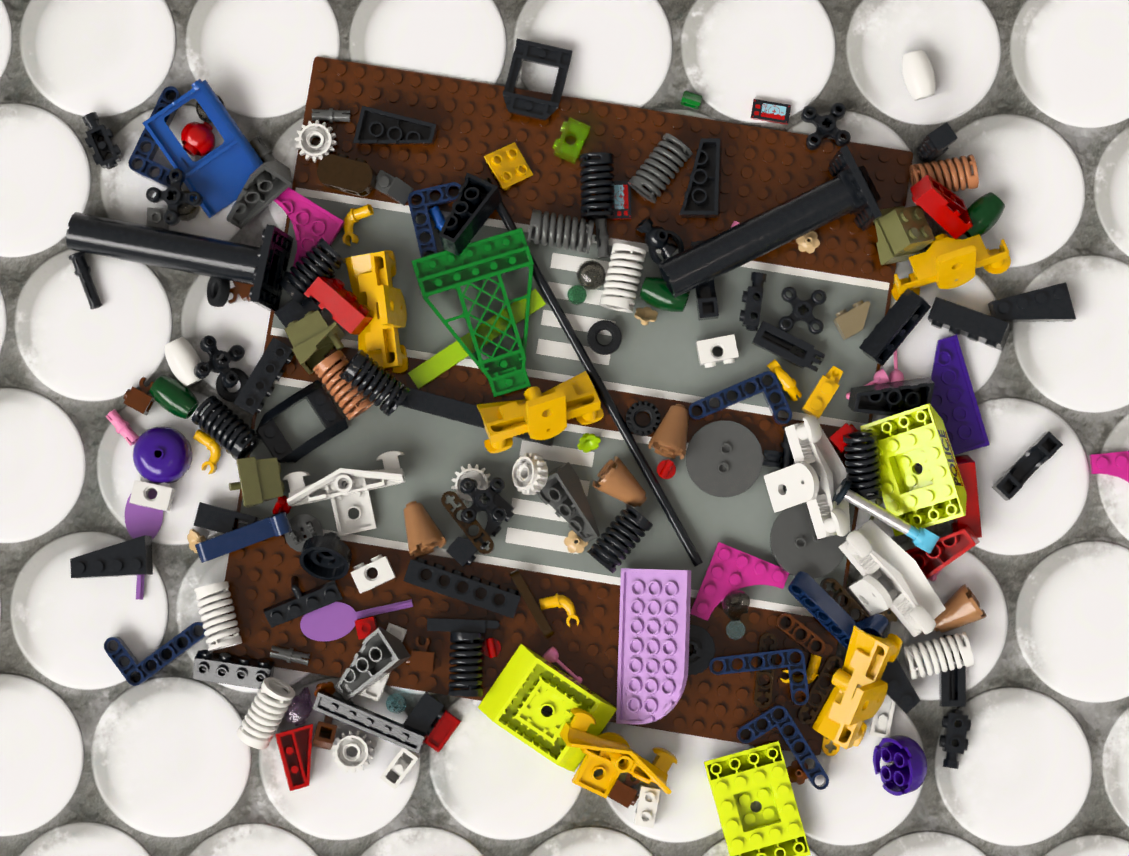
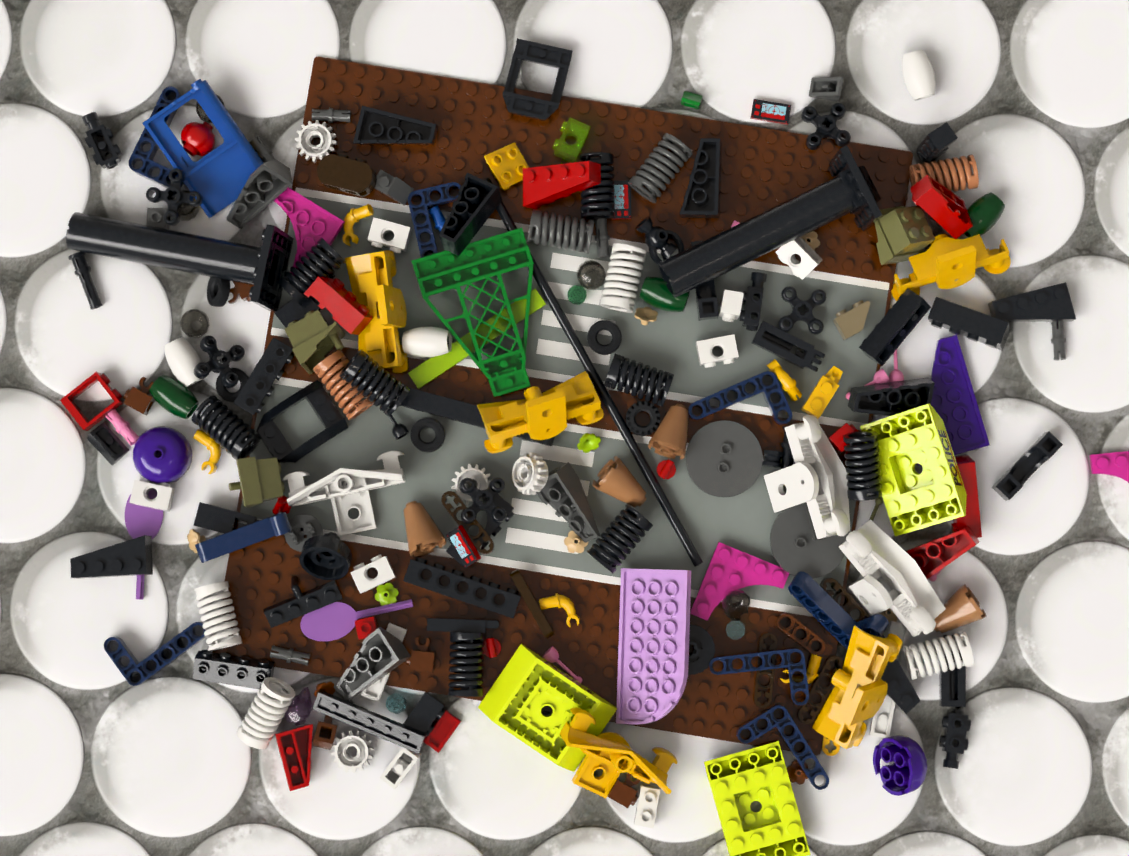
(68, 401): none -> red window
(107, 443): none -> black slope
(195, 323): none -> clear smoke hair
(381, 227): none -> white brick
(390, 590): none -> lime plant
(398, 430): none -> black hinge
(427, 341): none -> white piece
(427, 446): none -> black tyre
(463, 546): none -> tile
(551, 182): none -> red wedge
(639, 380): none -> black piece
(730, 305): none -> white brick
(809, 257): none -> white brick
(826, 88): none -> dark grey slope
(921, 537): piece -> none
(1058, 340): none -> dark grey pin

